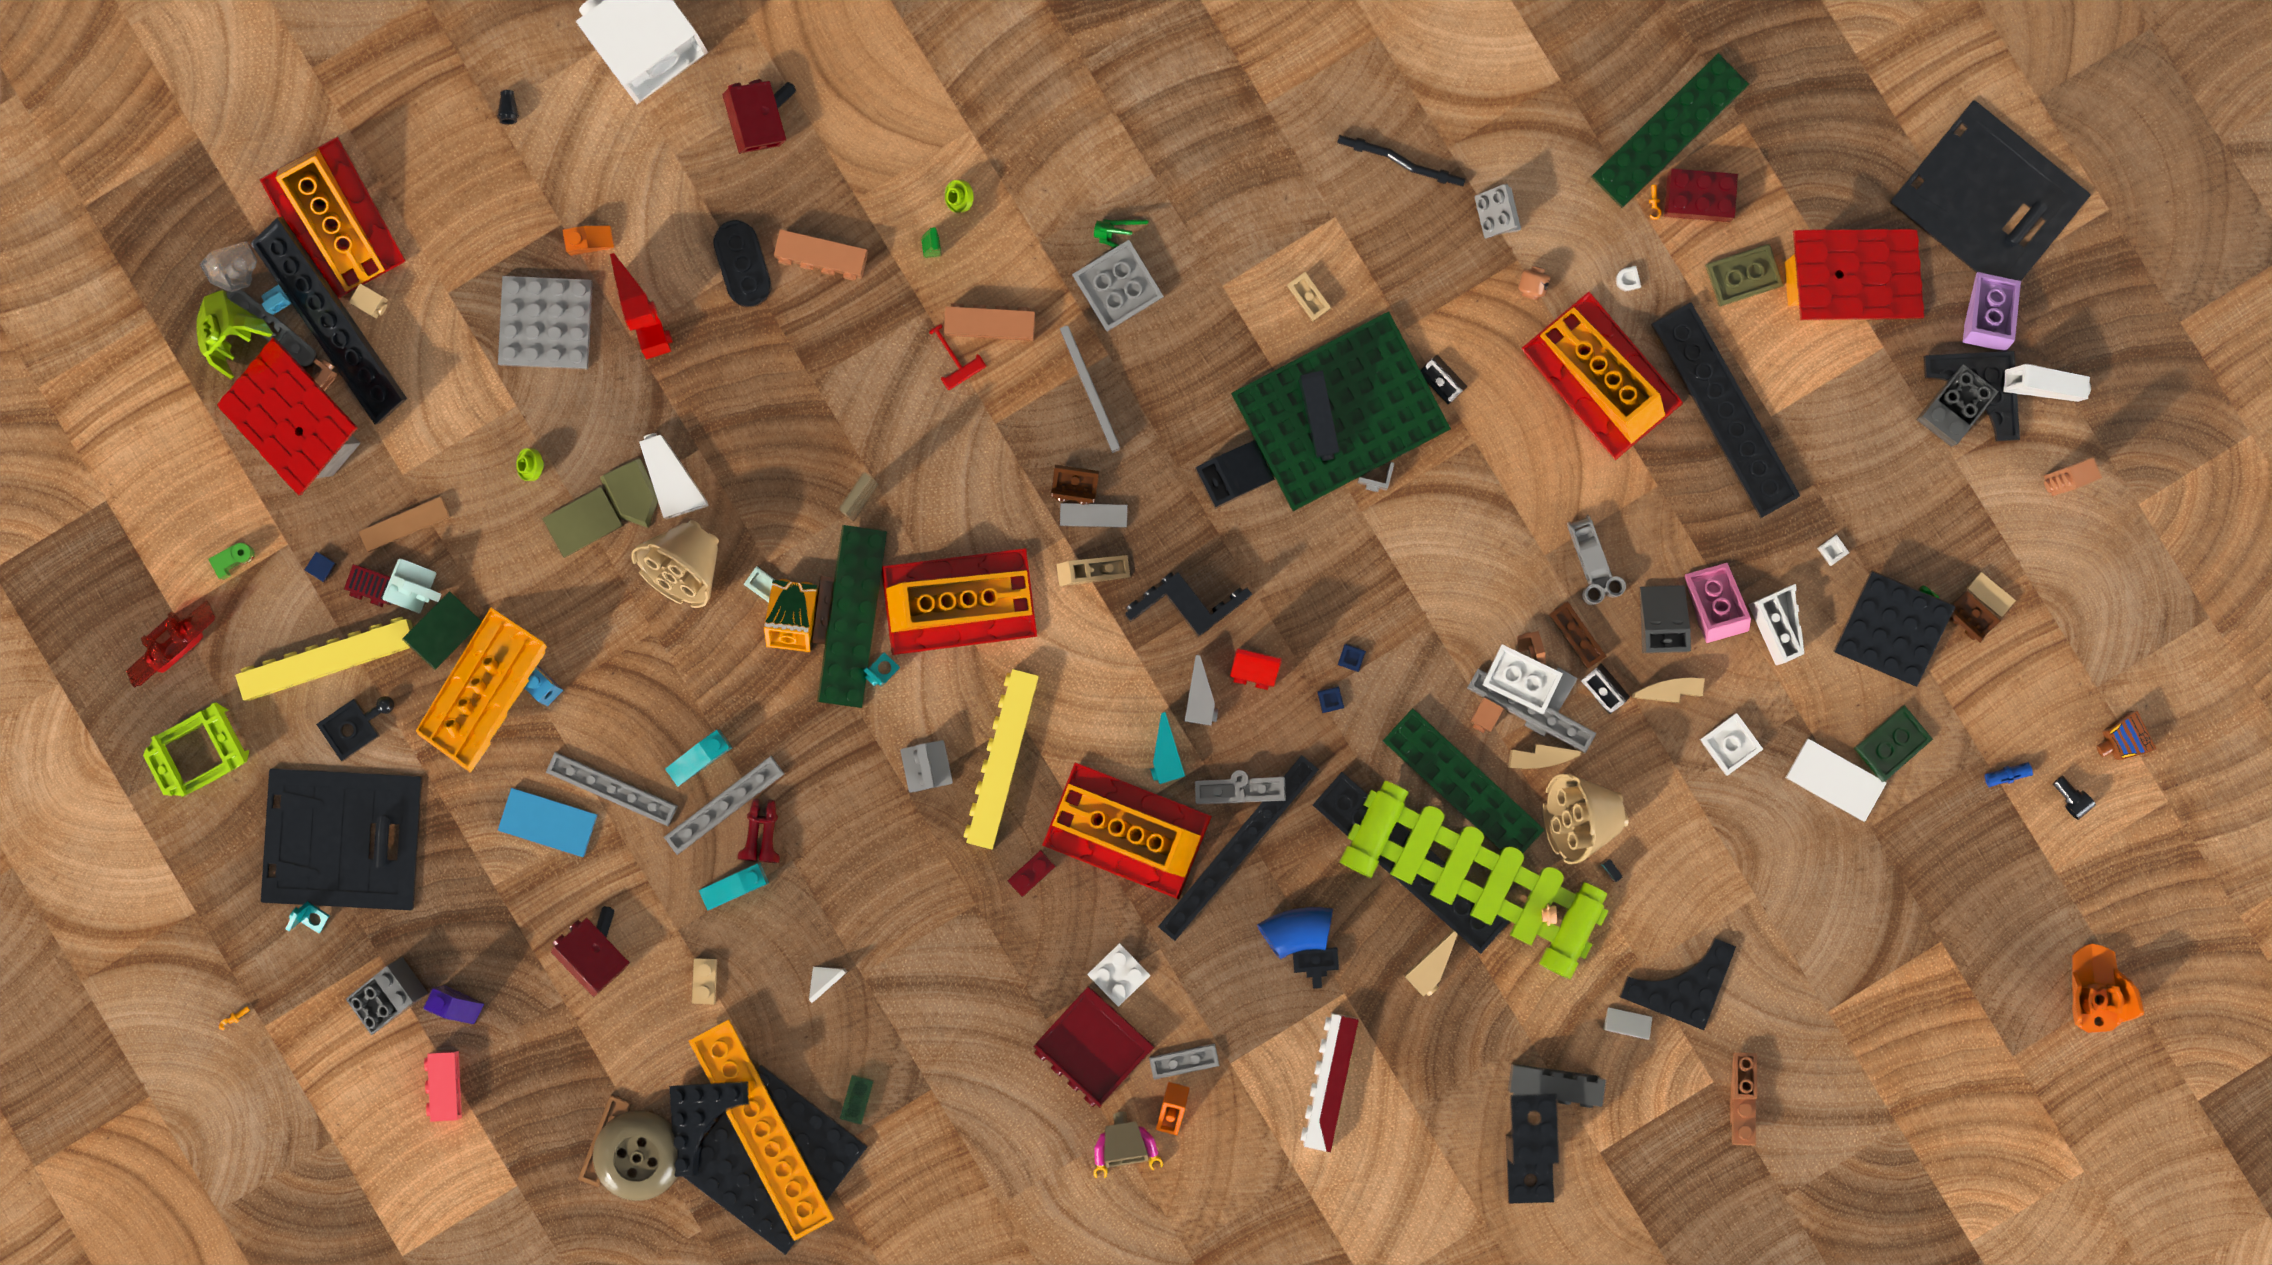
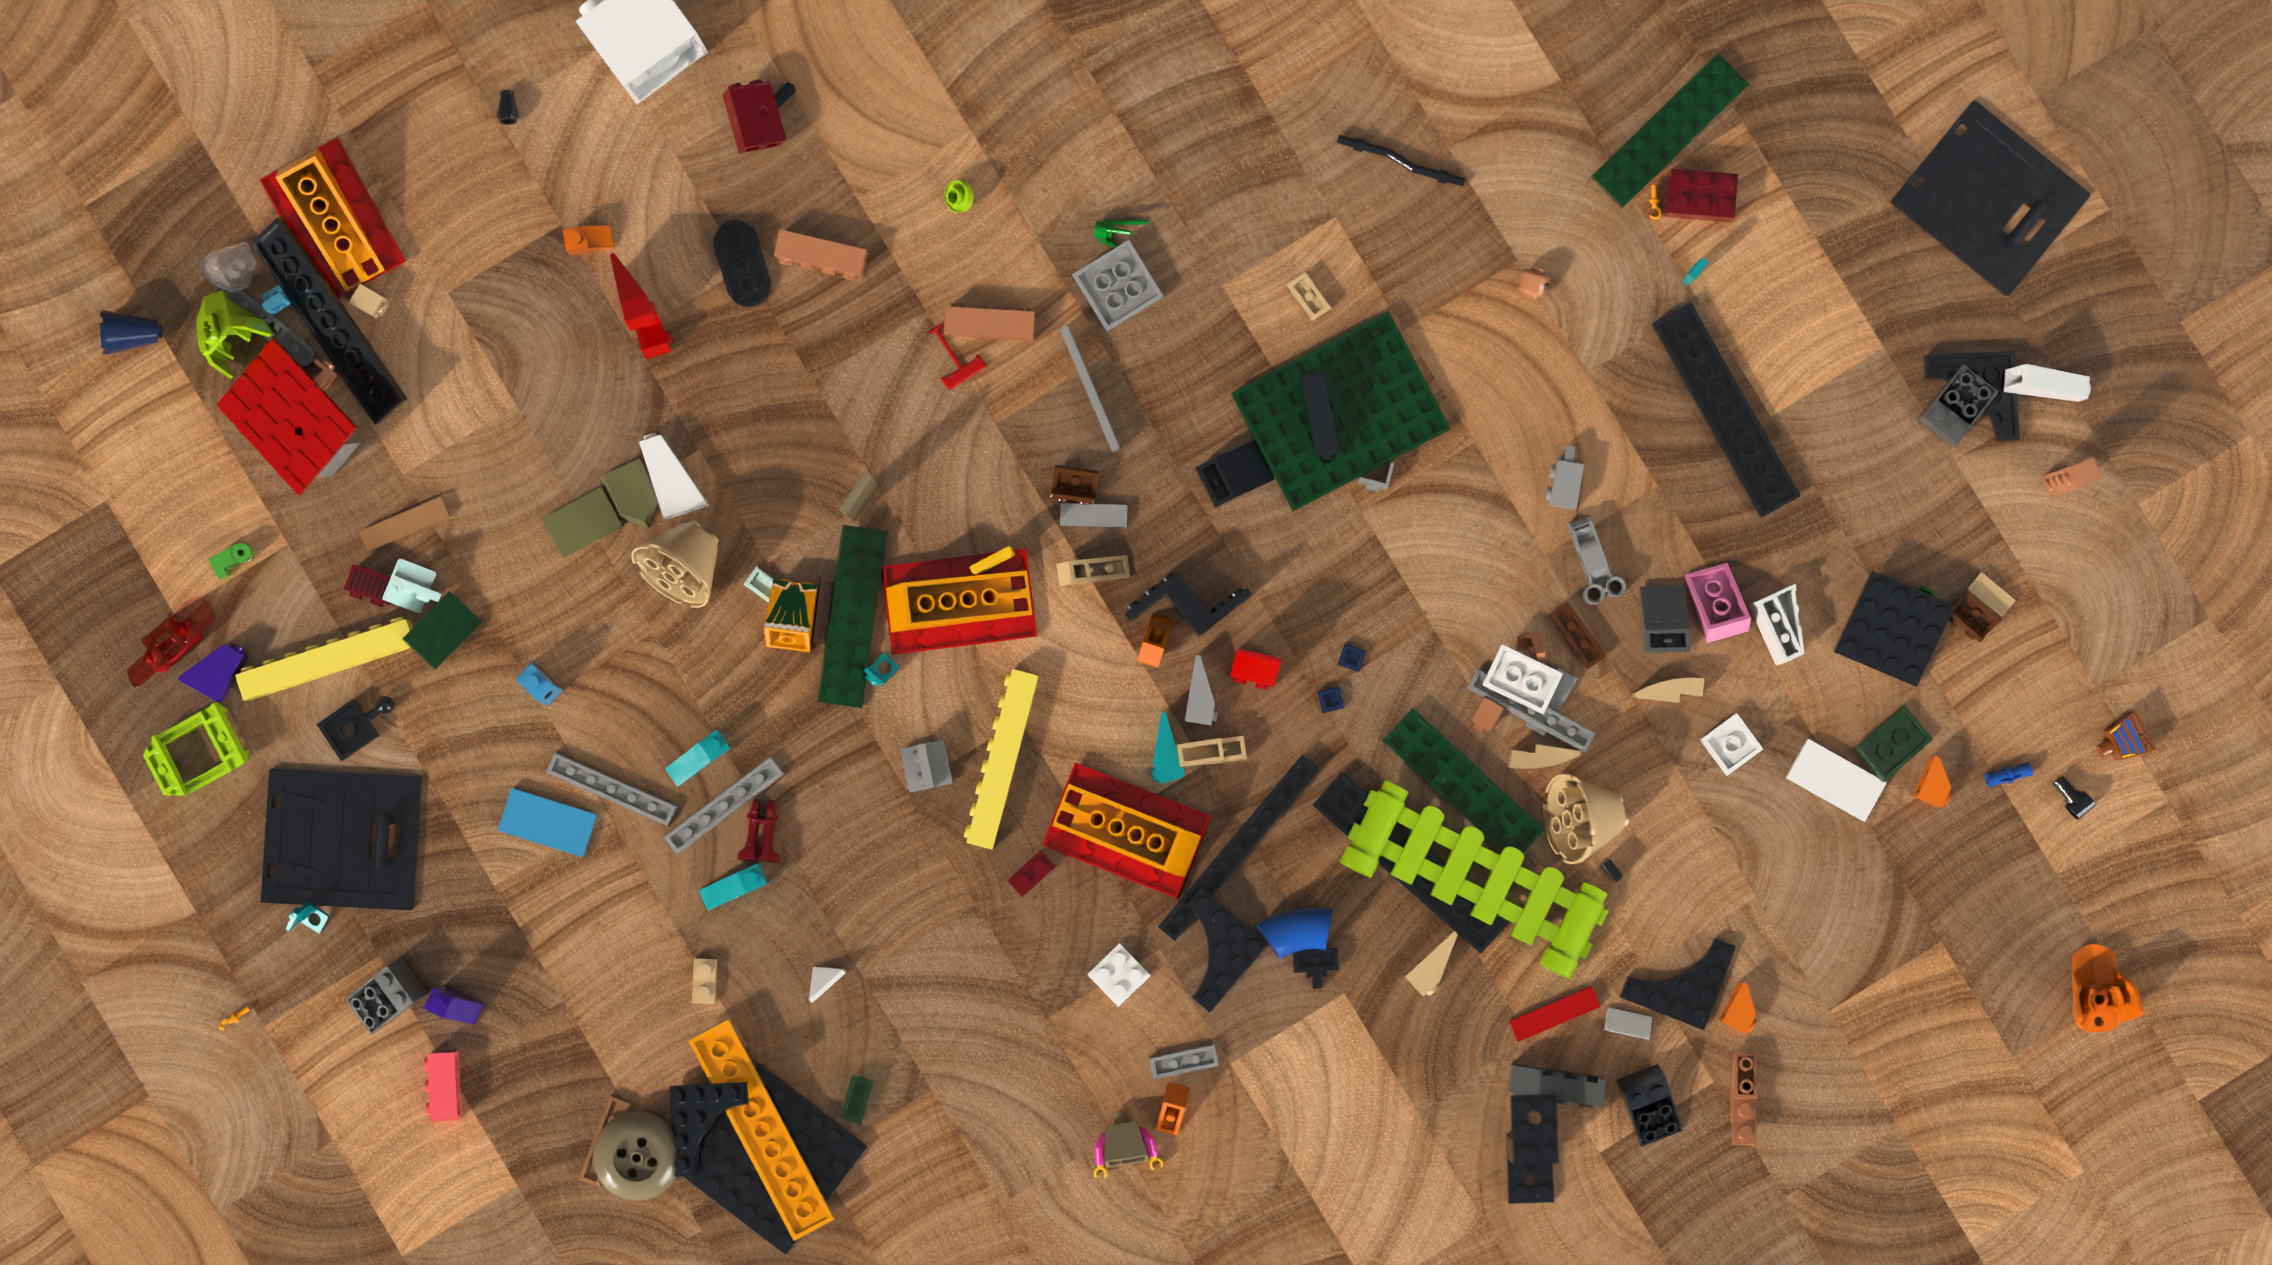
(126, 332): none -> dark blue cone
(216, 672): none -> dark purple slope
(320, 566): dark blue tile -> none
(481, 689): light orange piece -> none
(529, 464): lime plate -> none
(545, 322): light grey plate -> none
(590, 954): dark red piece -> none
(931, 243): green slope -> none
(992, 560): none -> yellow tile
(1092, 1047): dark red panel -> none
(1155, 640): none -> orange slope
(1212, 751): none -> tan slope
(1230, 948): none -> black plate
(1240, 789): light grey hinge -> none
(1330, 1083): brick -> none
(1443, 379): black slope -> none
(1497, 211): light grey bracket -> none
(1549, 915): light nougat plate -> none
(1554, 1013): none -> red tile
(1566, 481): none -> light grey hinge
(1602, 376): piece -> none
(1605, 688): black slope -> none
(1628, 279): white tile -> none
(1649, 1105): none -> black slope
(1694, 272): none -> teal tile
(1739, 1010): none -> orange slope
(1744, 275): olive tile -> none
(1833, 550): white tile -> none
(1855, 275): red piece -> none
(1934, 784): none -> orange slope
(1992, 312): lavender slope -> none

